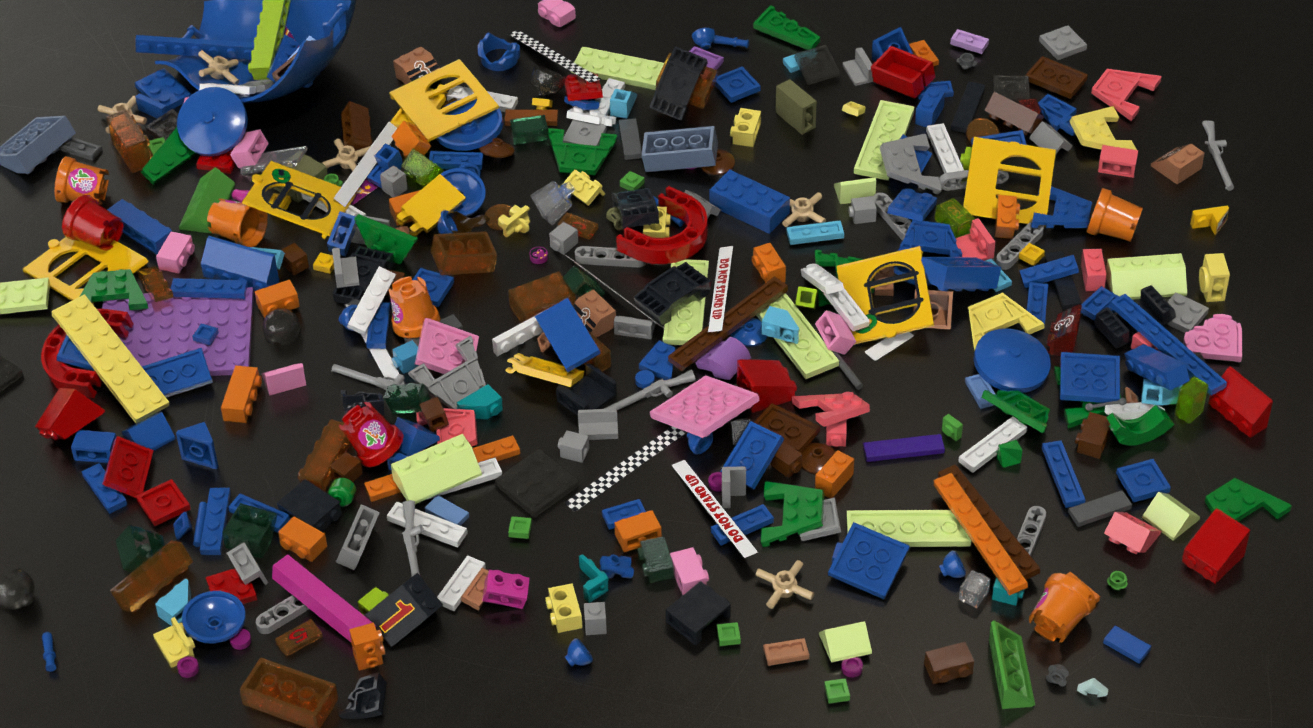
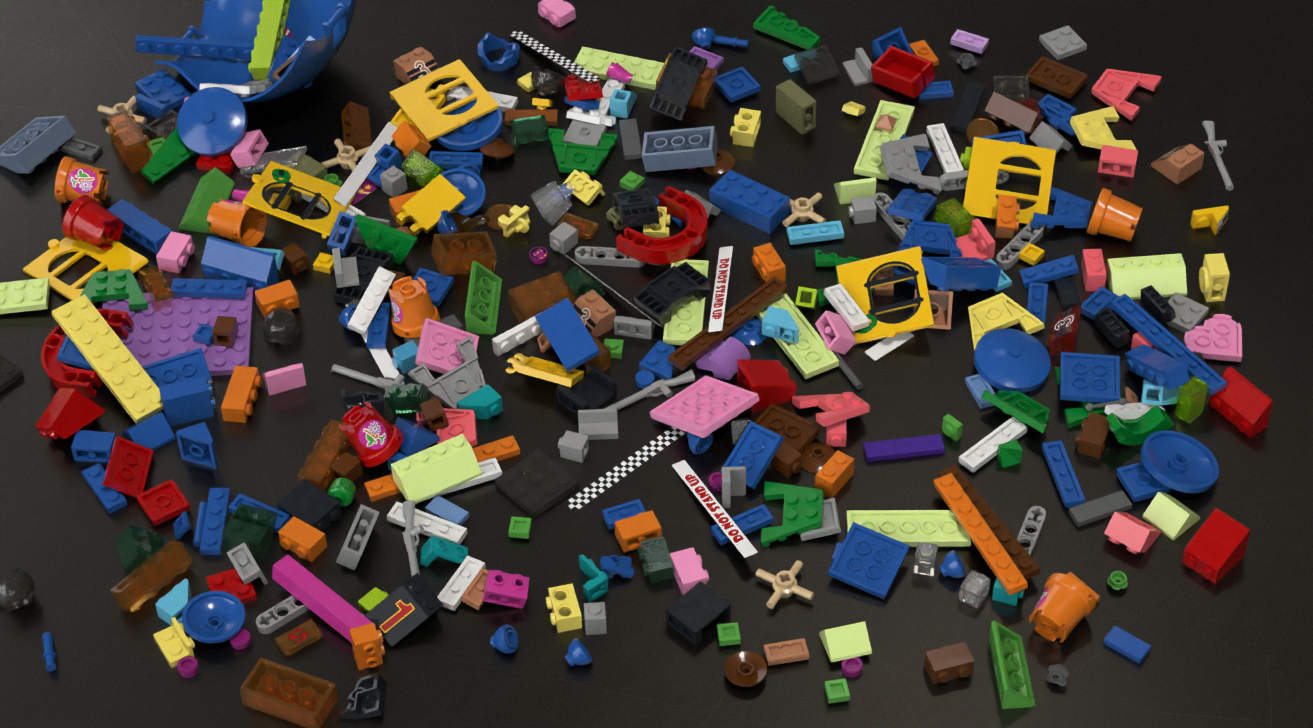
(187, 401): none -> blue brick
(218, 67): tan bar -> none
(225, 331): none -> reddish brown brick
(442, 548): none -> teal bracket
(482, 300): none -> bright green slope
(505, 639): none -> blue brick
(525, 82): none -> light yellow tile
(616, 347): none -> bright green plate
(617, 72): none -> dark pink cone
(745, 662): none -> reddish brown dish
(821, 279): white plate -> none
(886, 122): none -> nougat slope
(925, 558): none -> clear brick
(929, 107): blue brick -> none
(1092, 687): light aqua tile -> none
(1179, 461): none -> blue dish
(1241, 499): green wing -> none

